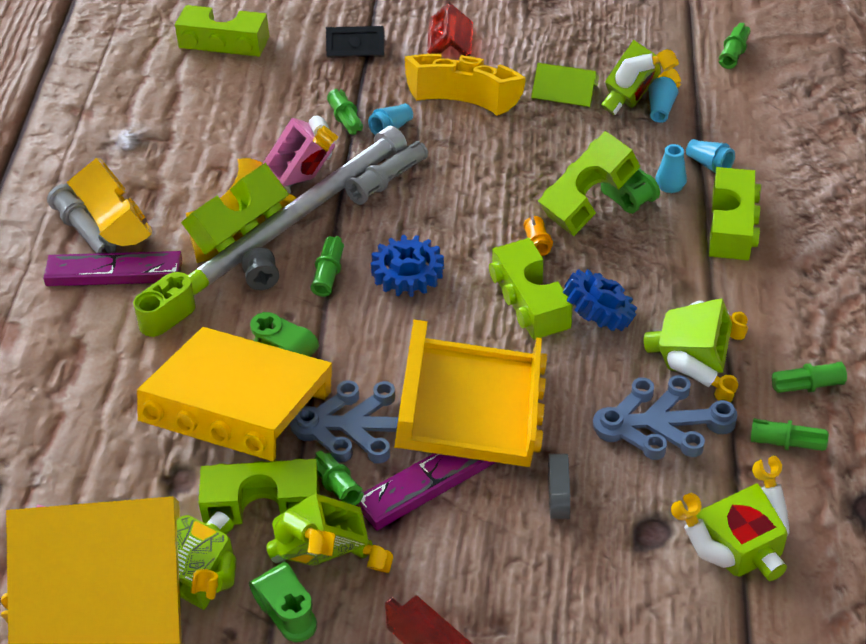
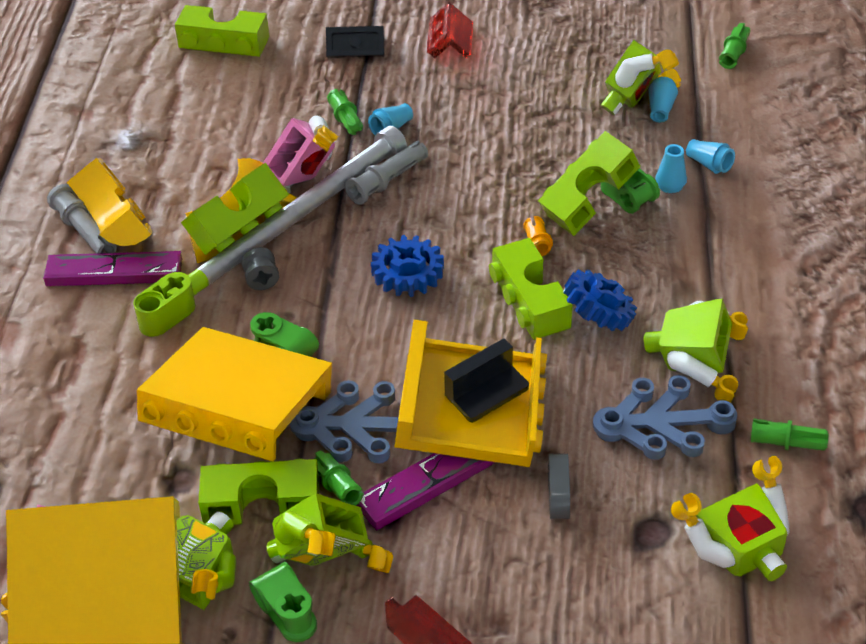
(327, 266): bright green axle -> none
(464, 80): yellow brick -> none
(484, 381): none -> black panel
(564, 84): lime panel -> none
(734, 214): lime arch -> none
(809, 377): bright green axle -> none

